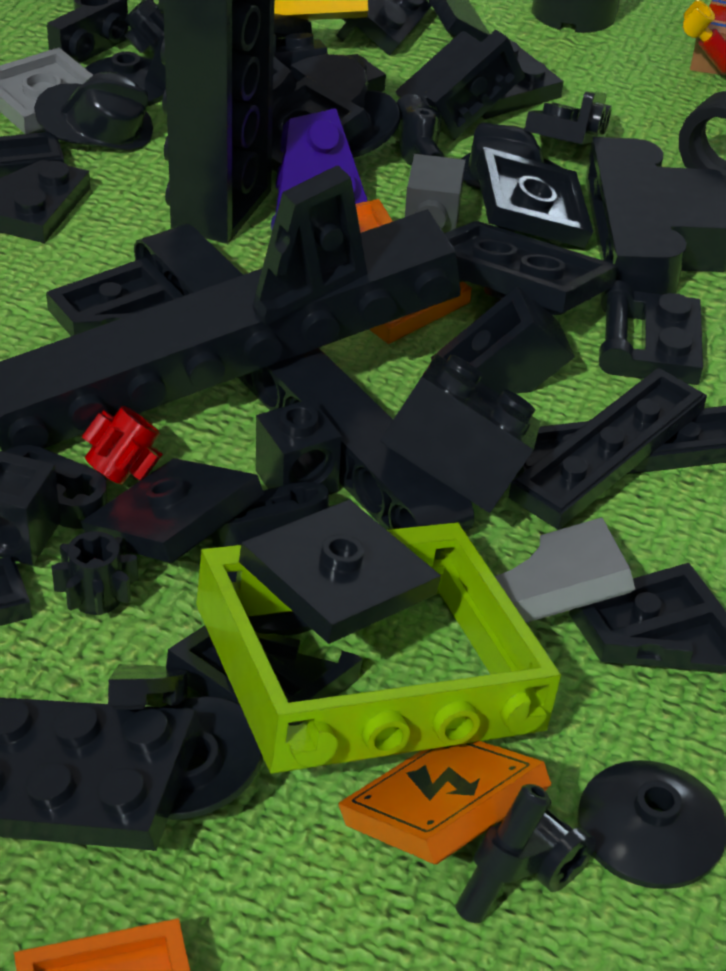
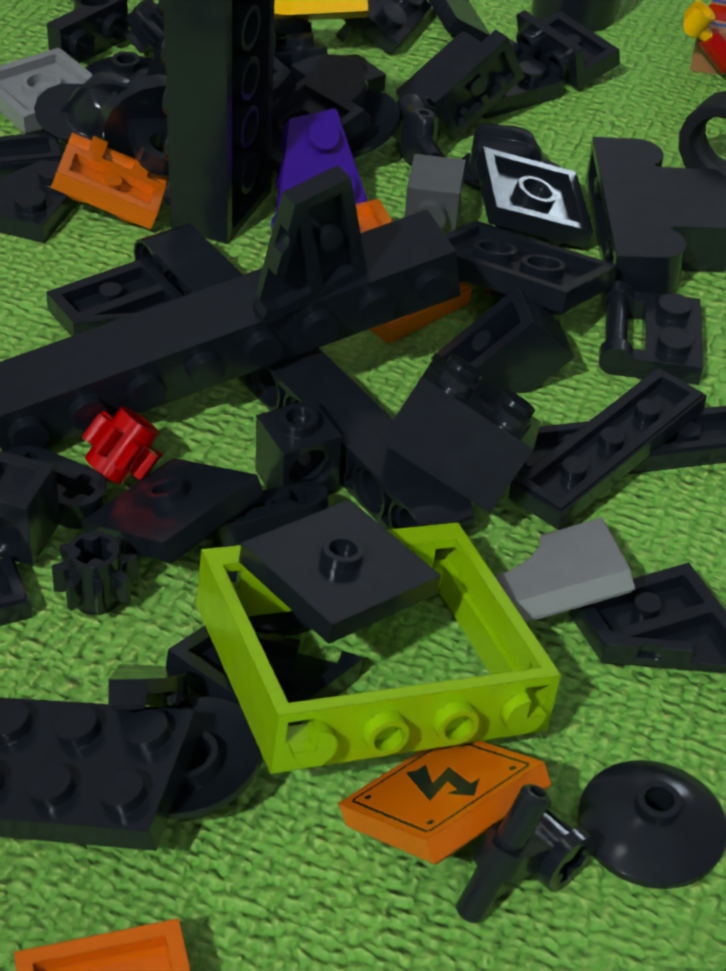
(109, 181): none -> orange plate
(136, 122): none -> black tile
(566, 47): none -> black bracket
(571, 122): black bracket -> none

